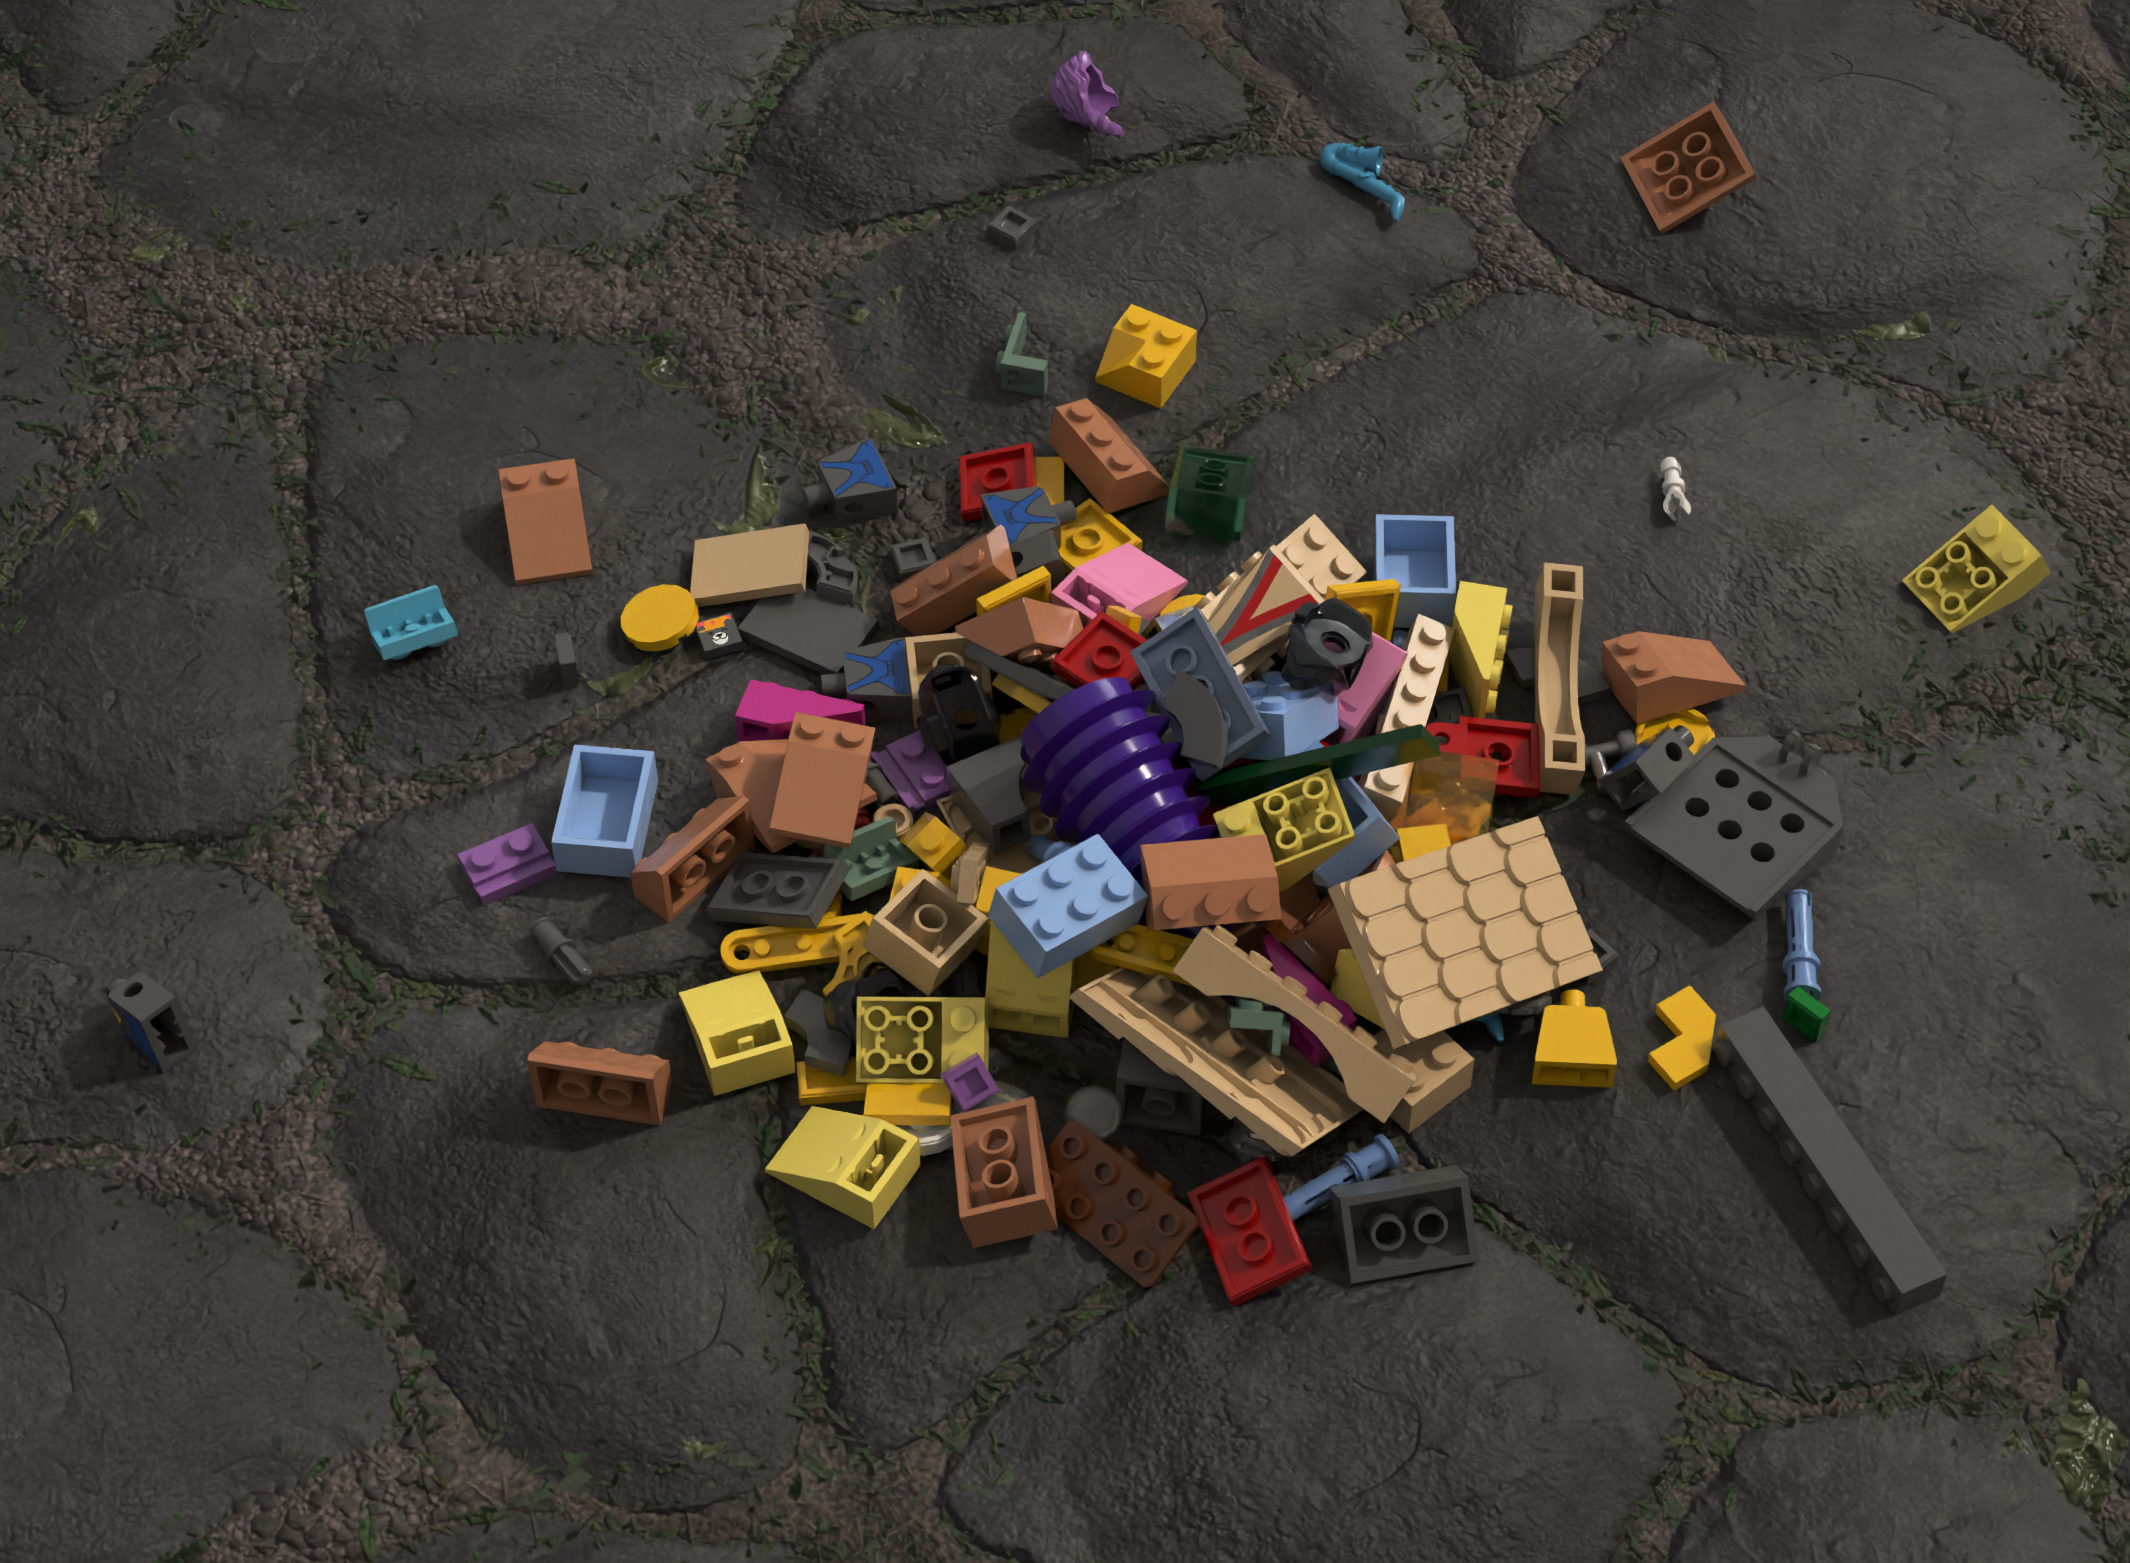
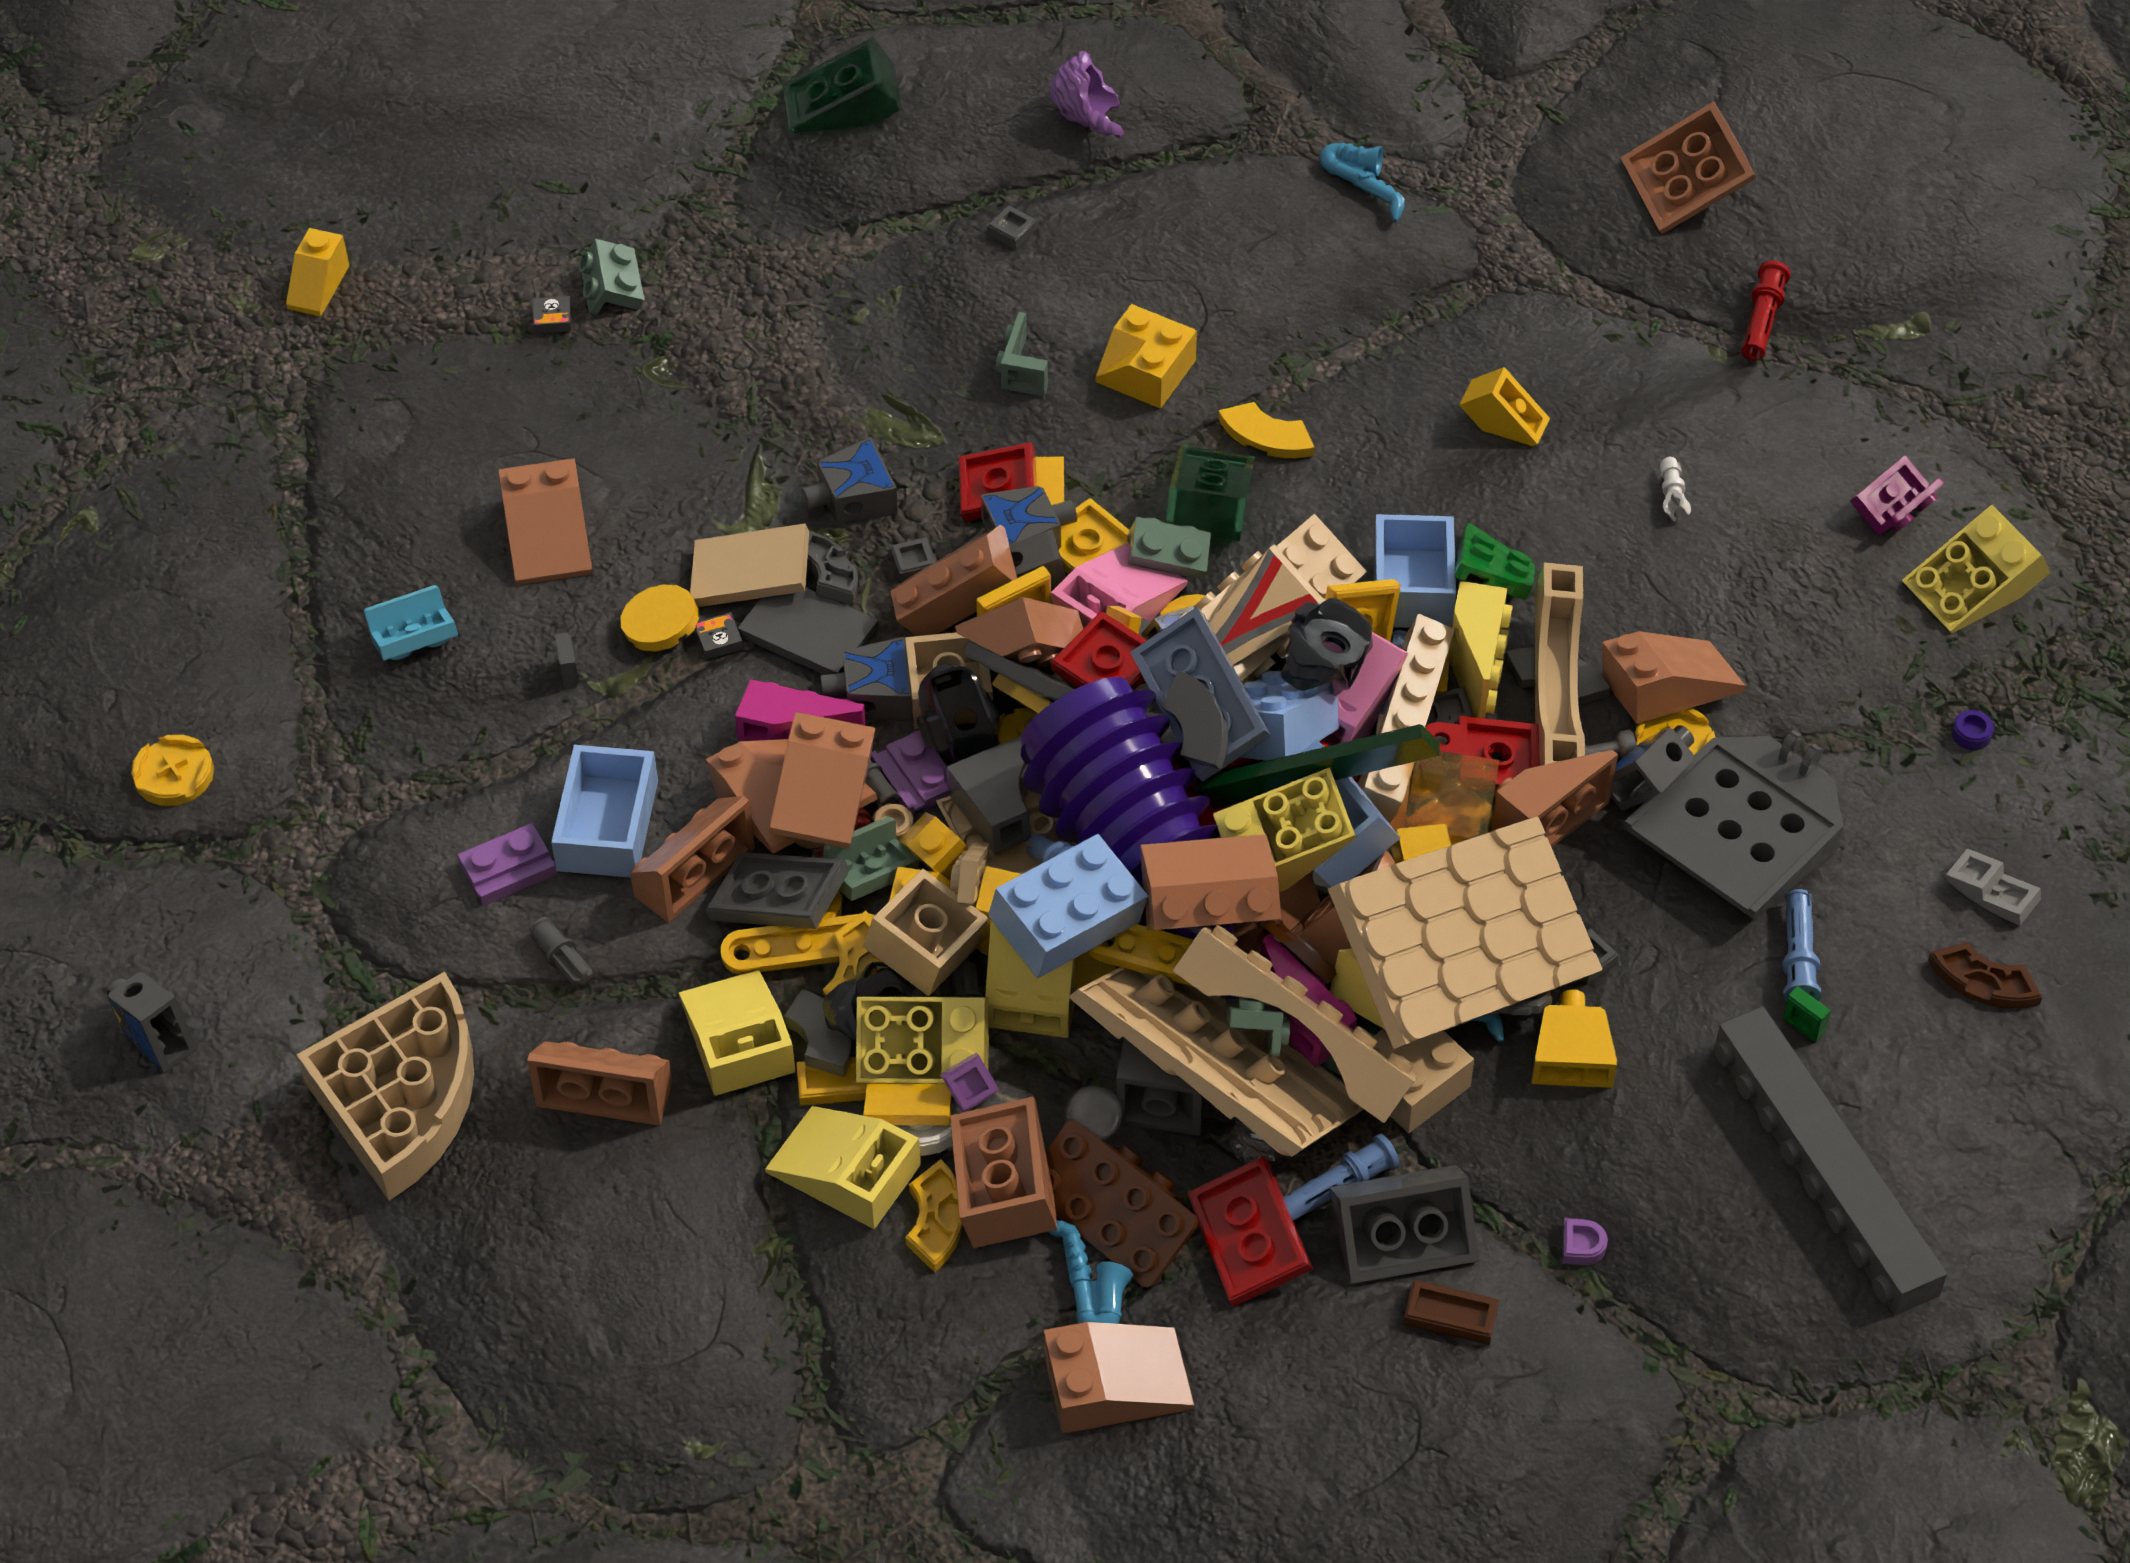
(172, 770): none -> yellow tile
(316, 271): none -> yellow slope
(397, 1082): none -> tan brick
(552, 314): none -> dark grey tile
(610, 276): none -> sand green bracket
(844, 91): none -> clear green slope
(938, 1219): none -> yellow tile
(1097, 1299): none -> dark azure piece
(1103, 457): nougat slope -> none
(1114, 1374): none -> slope
(1168, 547): none -> sand green bracket
(1277, 437): none -> yellow tile
(1451, 1312): none -> reddish brown tile
(1493, 563): none -> green wing
(1504, 408): none -> yellow slope
(1558, 793): none -> nougat slope
(1583, 1242): none -> medium lavender tile
(1690, 1051): yellow tile -> none
(1767, 298): none -> red pin
(1894, 495): none -> bracket
(1972, 730): none -> dark purple tile
(1985, 980): none -> reddish brown tile
(1986, 884): none -> light grey slope

